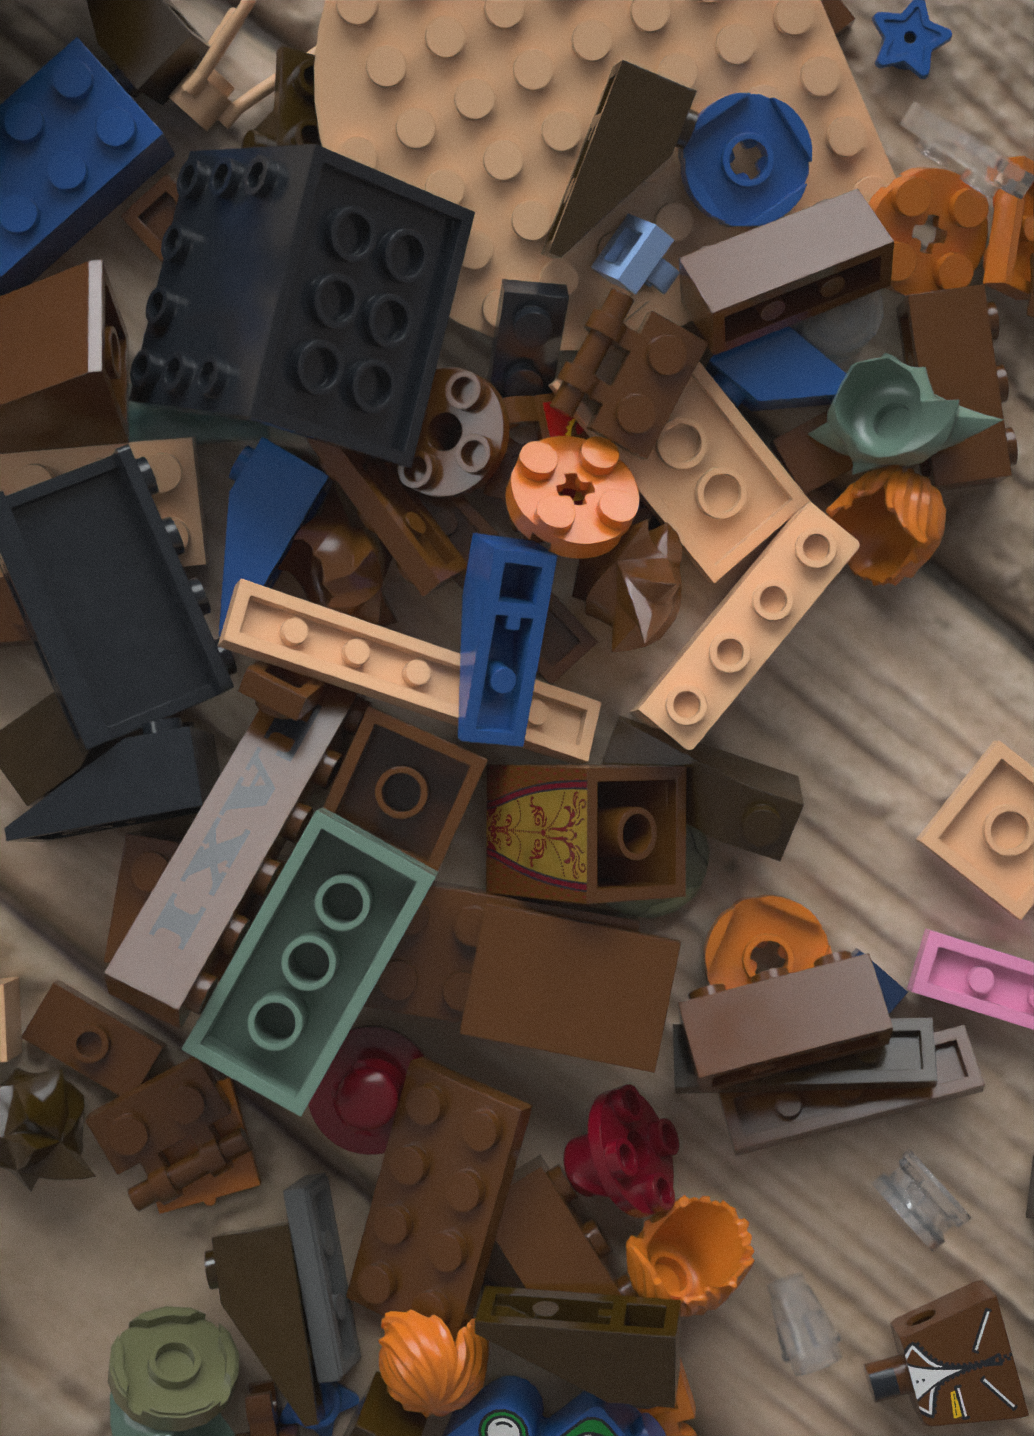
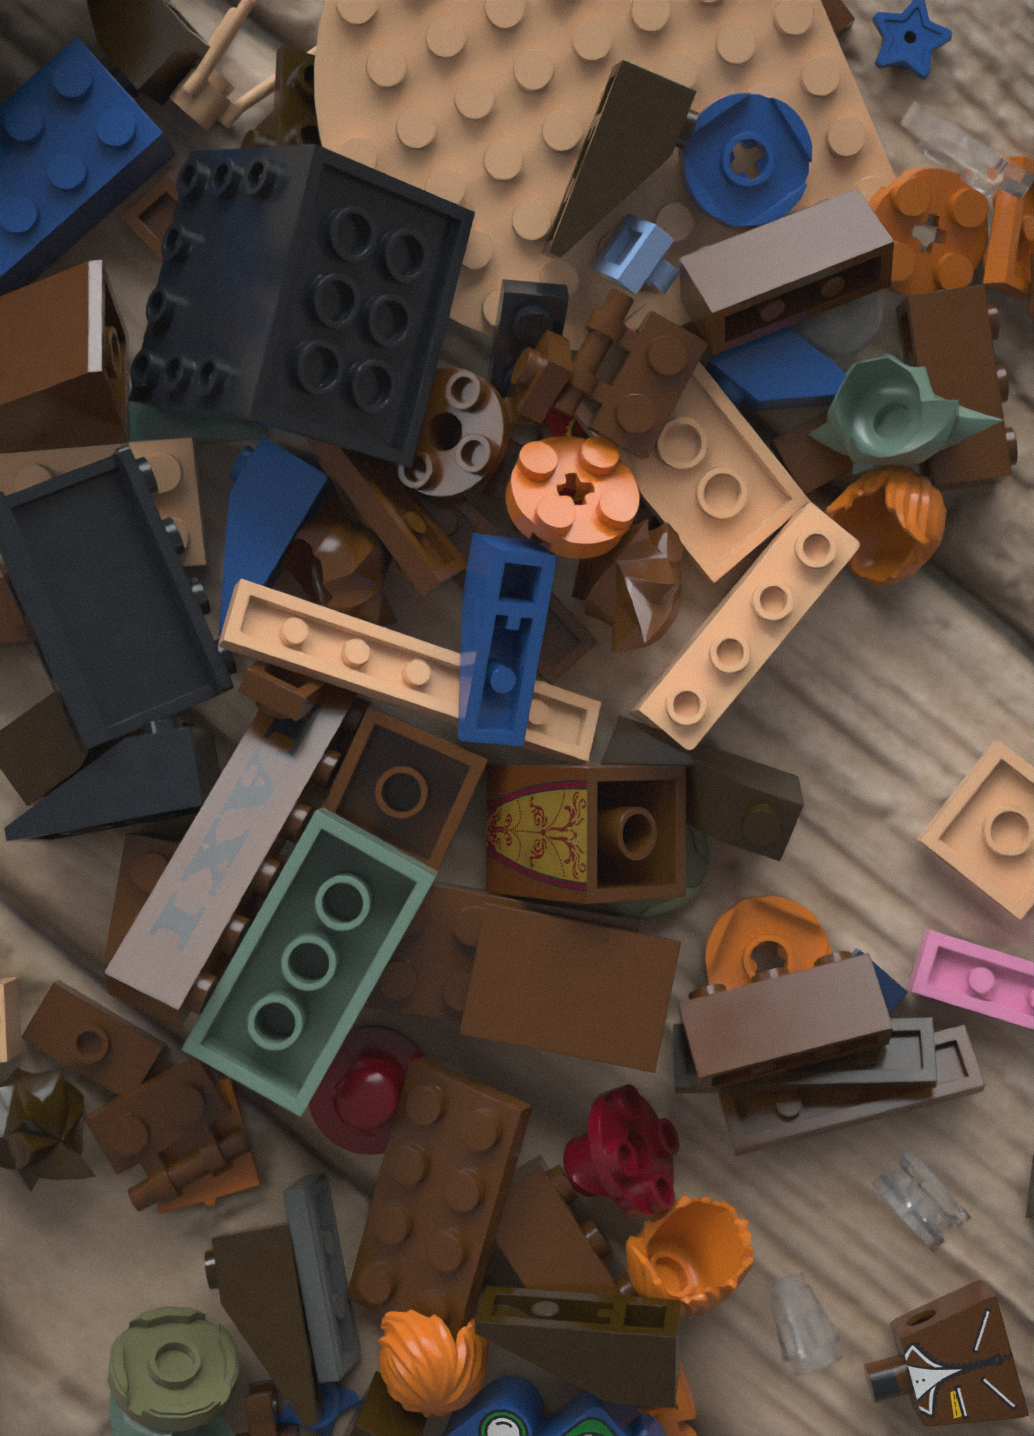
(541, 375): none -> reddish brown plate

